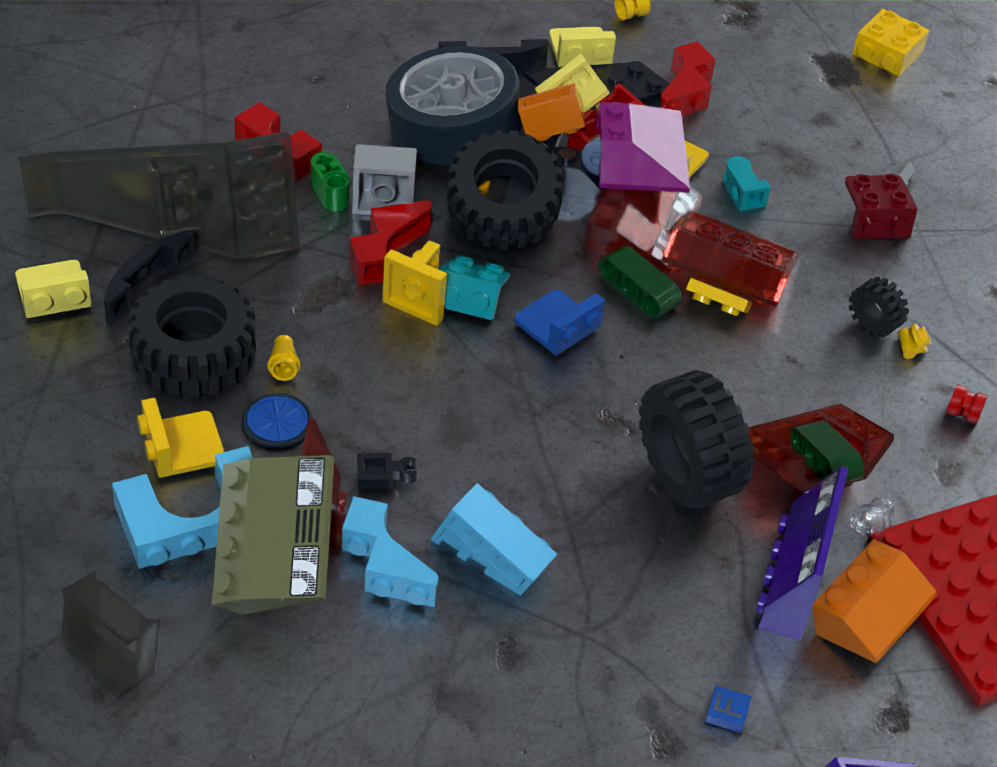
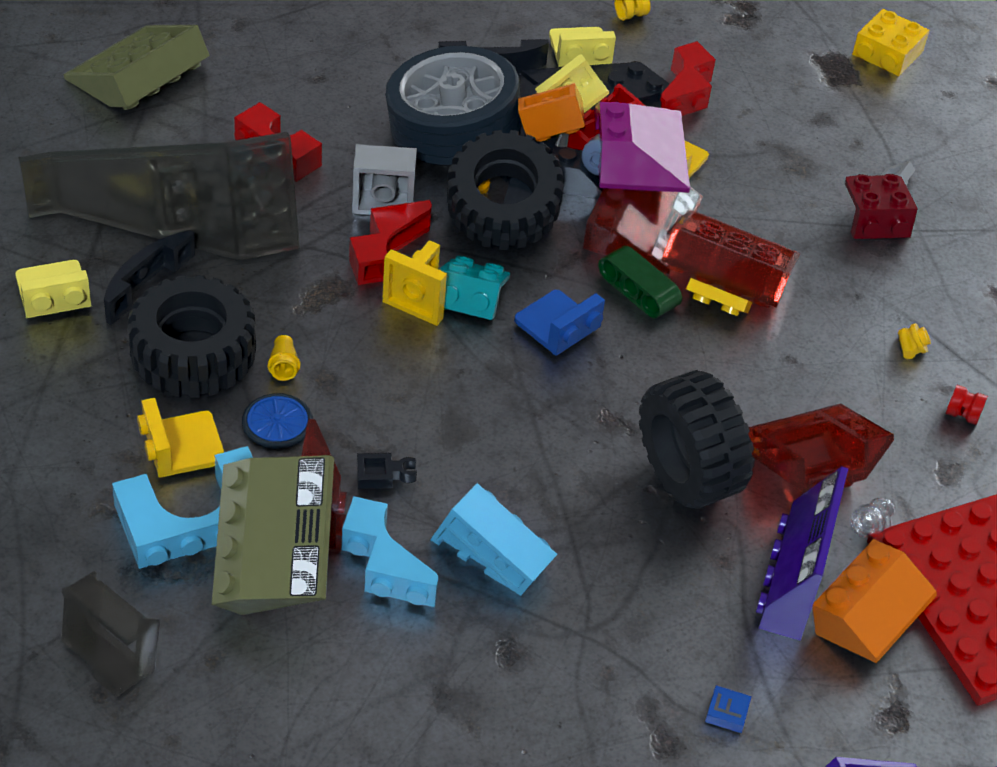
(140, 64): none -> olive slope
(330, 181): green beam -> none
(744, 186): teal leg -> none
(826, 450): dark green beam -> none
(887, 298): black tyre -> none

